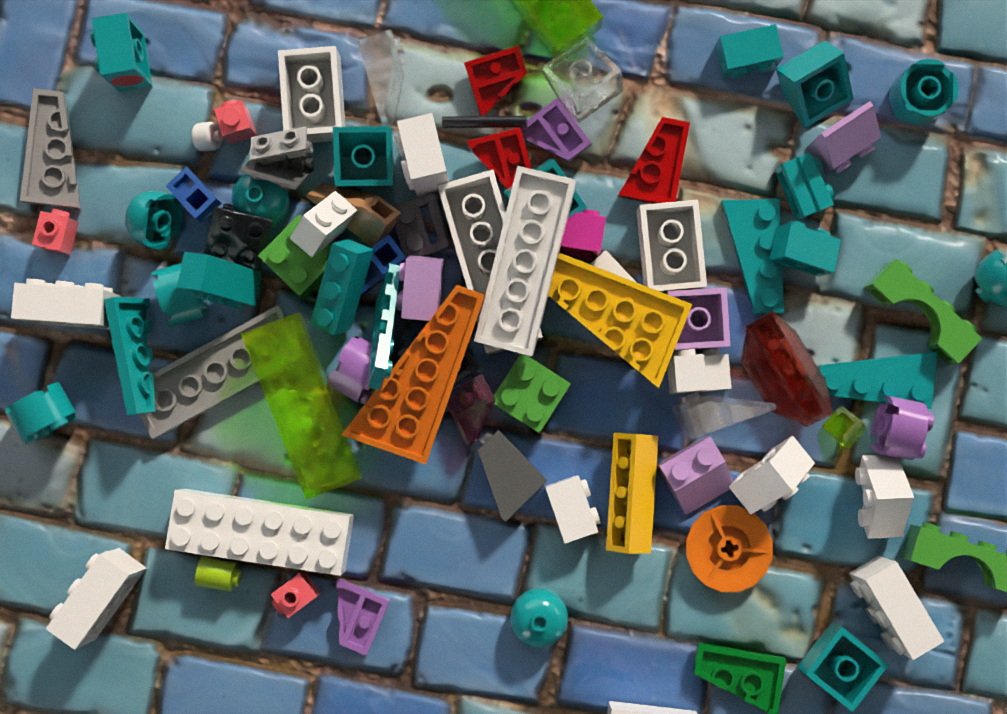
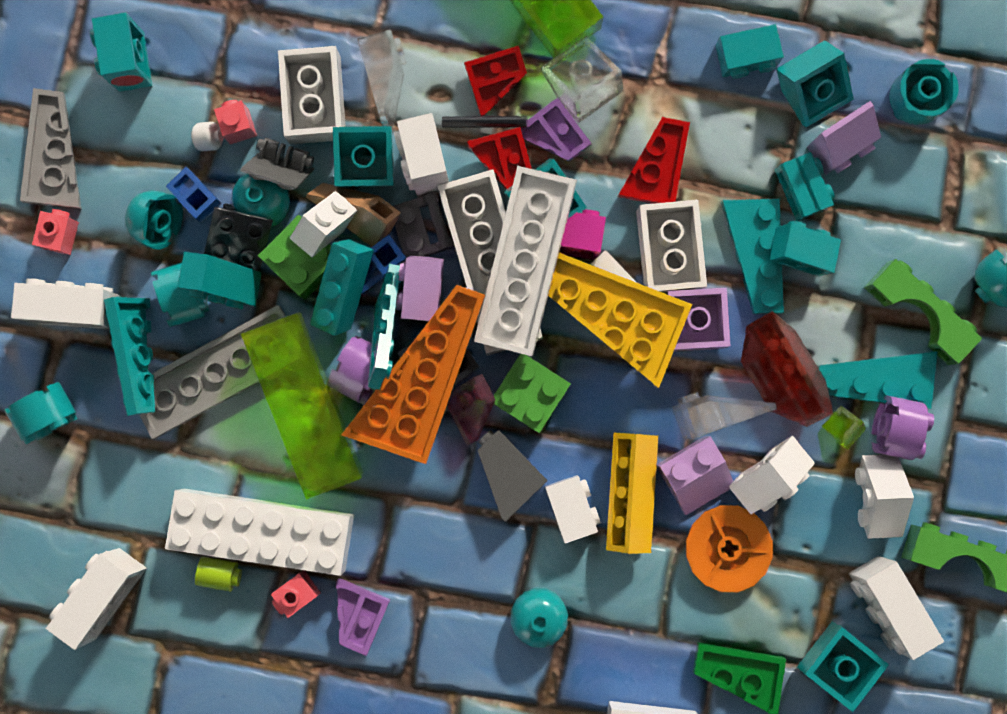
(275, 145): light grey hinge -> none
(698, 372): white brick -> none

